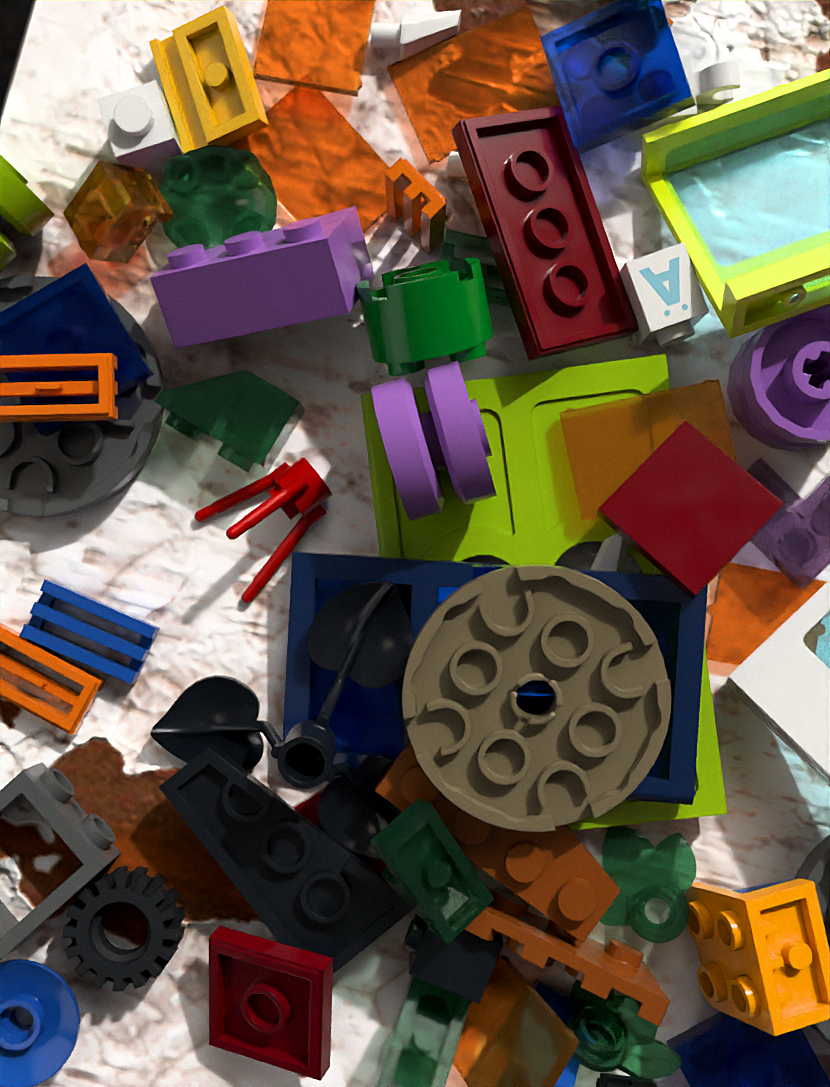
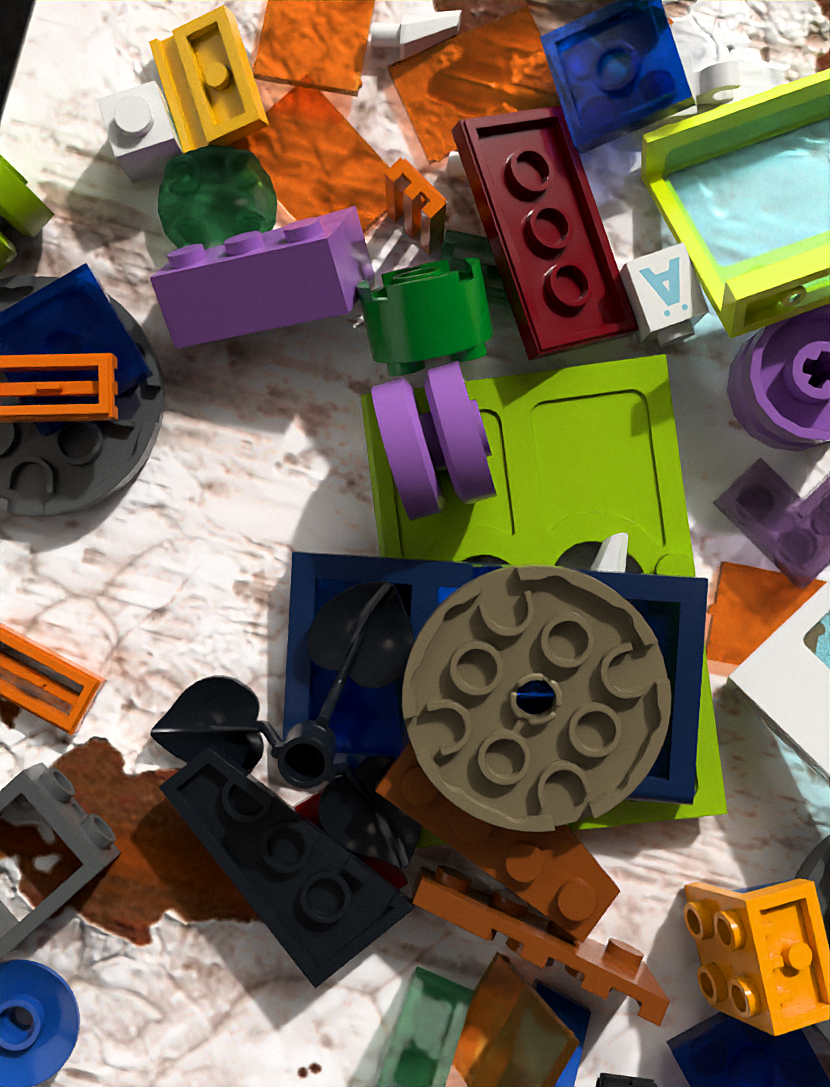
(44, 611): blue tile -> none
(94, 948): black tyre -> none
(116, 211): clear orange brick -> none
(237, 411): clear green slope -> none
(270, 1002): dark red tile -> none
(294, 491): red plant -> none
(431, 870): clear green slope -> none
(458, 967): black brick -> none
(617, 436): clear orange piece -> none
(618, 1038): clear green plate -> none
(646, 874): clear green plate -> none
(689, 509): dark red tile -> none

